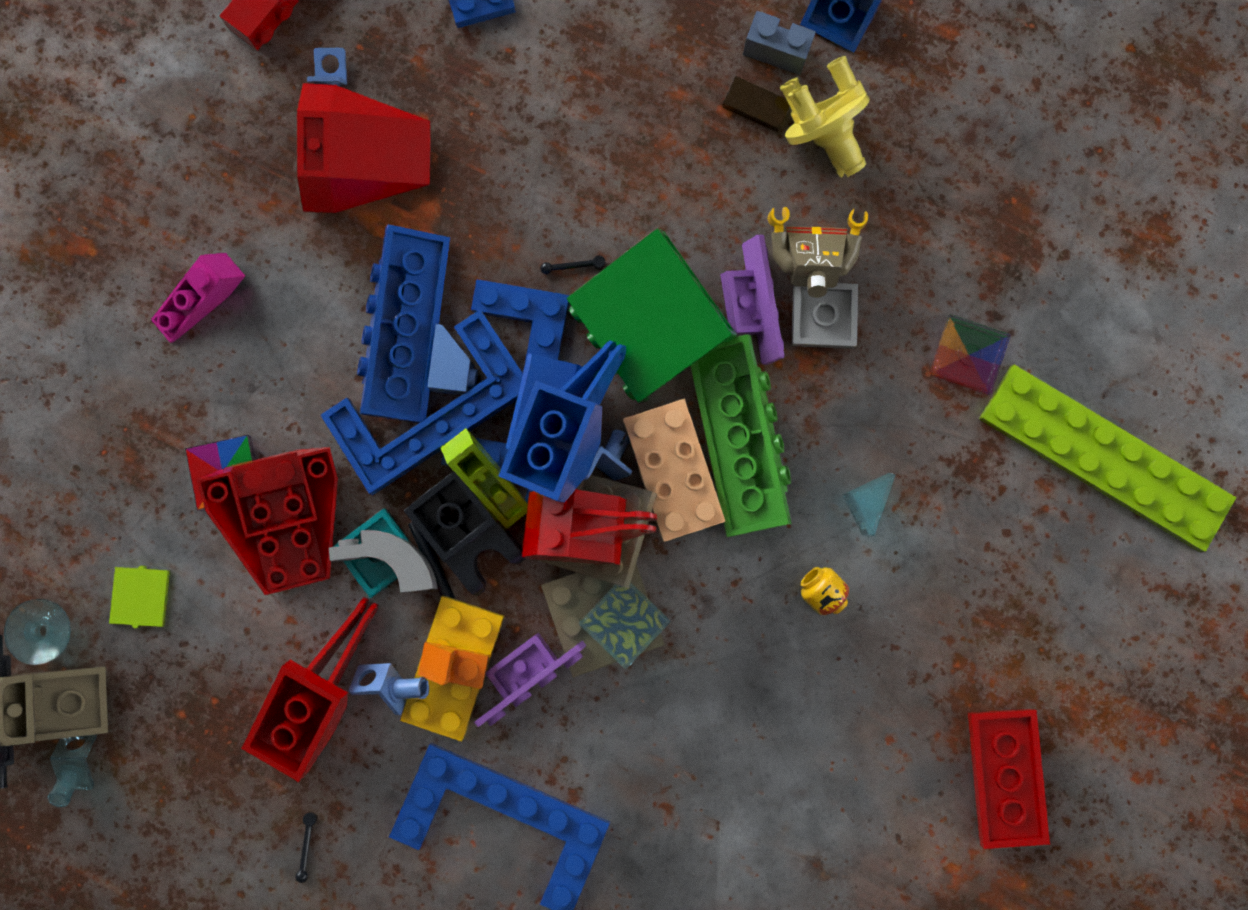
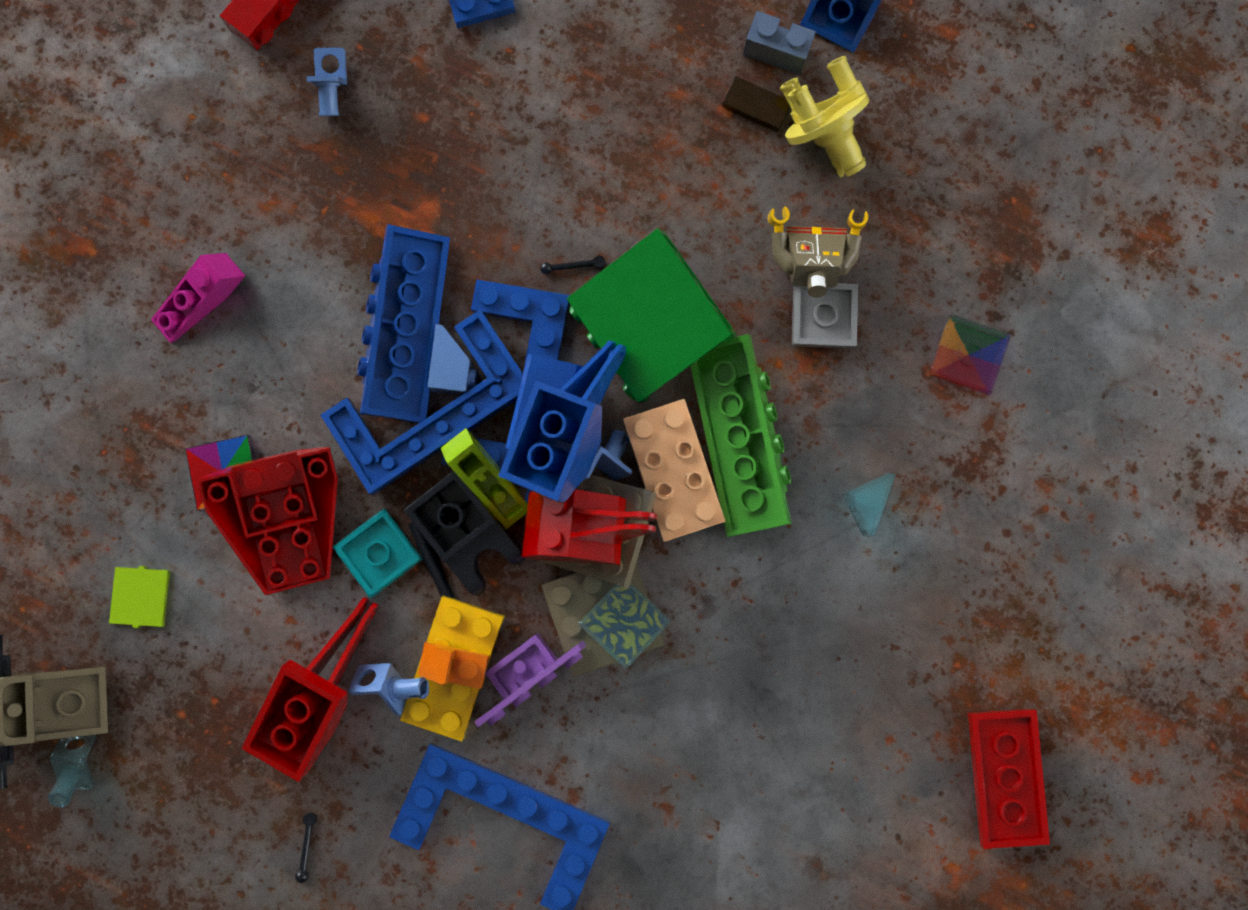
(23, 634): clear light blue dish -> none
(356, 149): red wedge -> none
(402, 556): light grey arch -> none
(752, 301): medium lavender bracket -> none
(824, 591): yellow head -> none
(1107, 458): lime plate -> none

